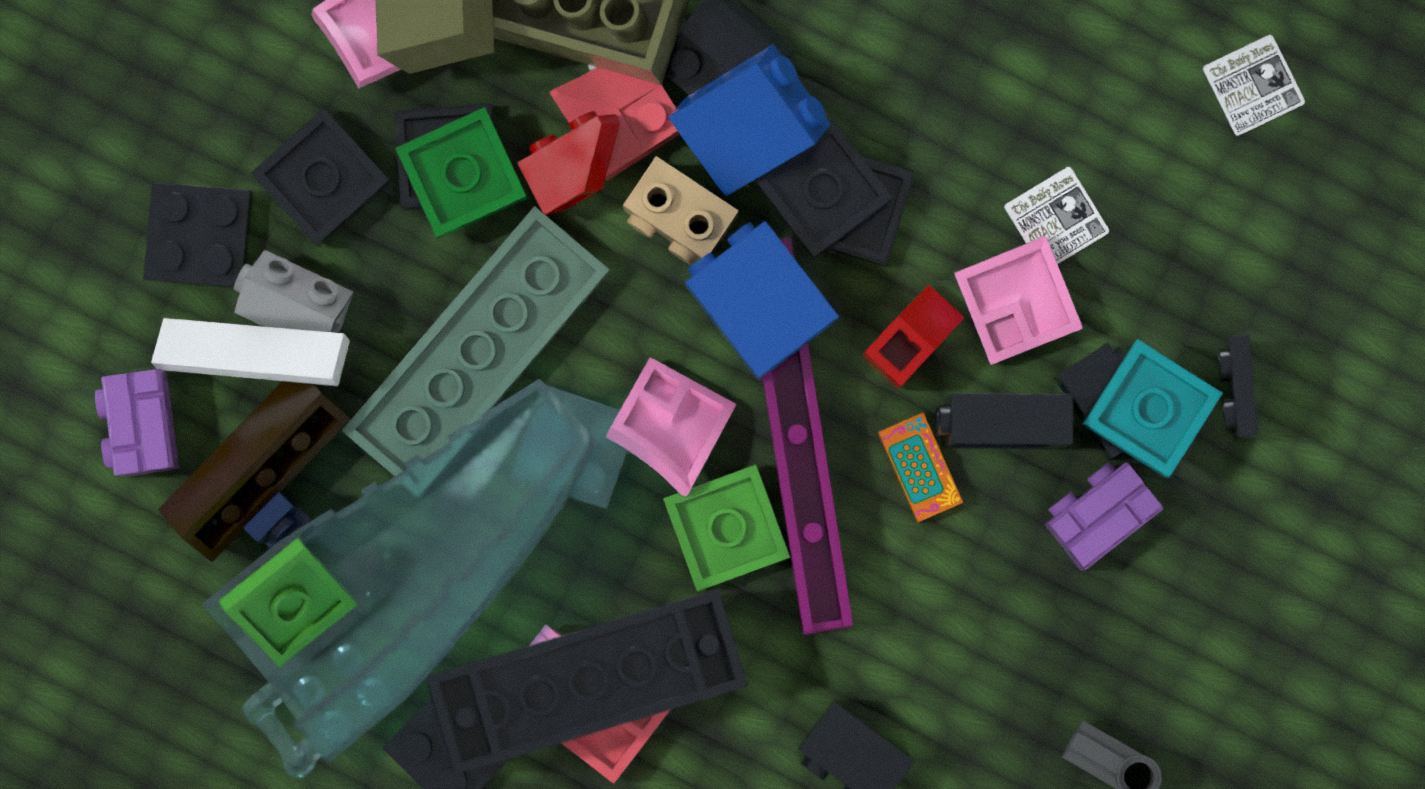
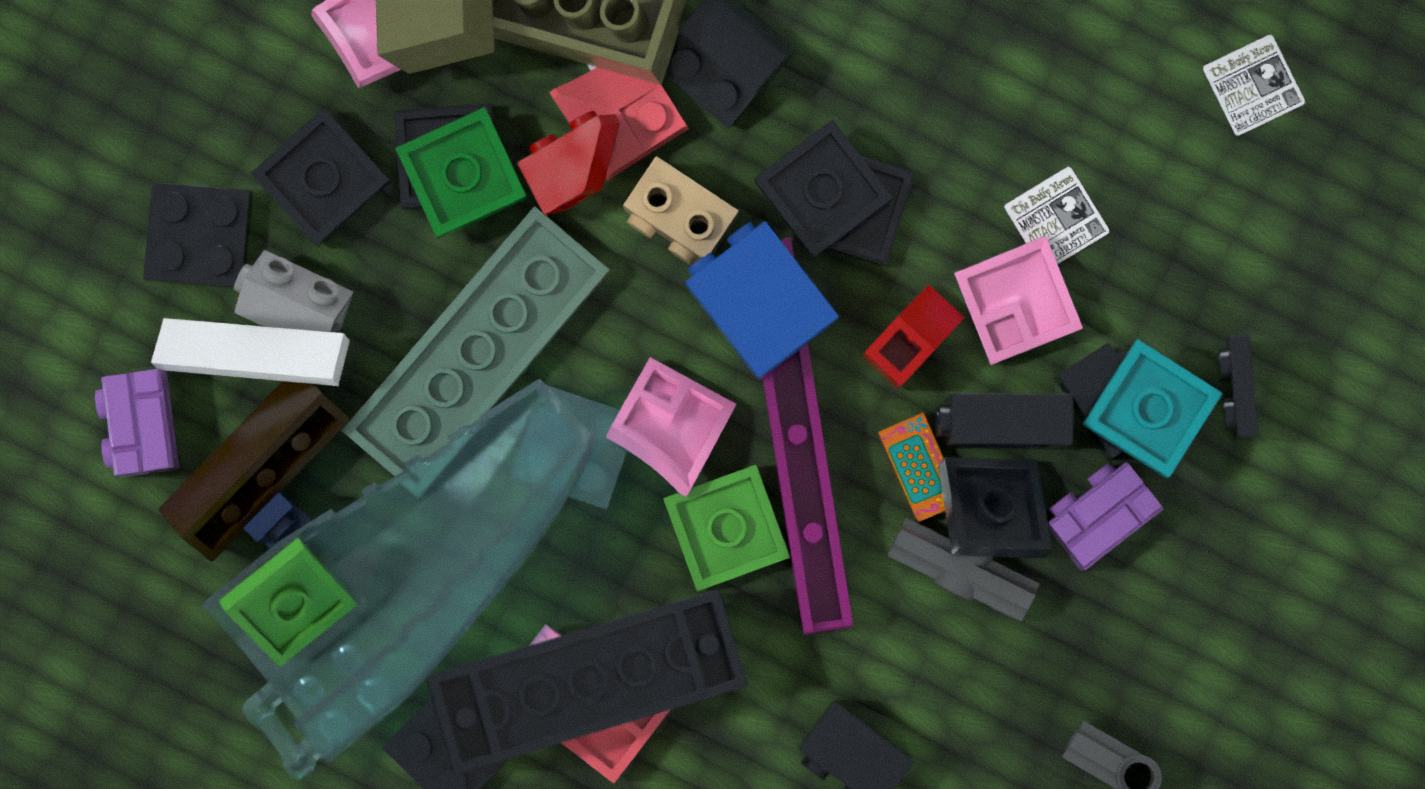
(750, 120): blue brick -> none
(963, 575): none -> dark grey piece
(994, 508): none -> black plate

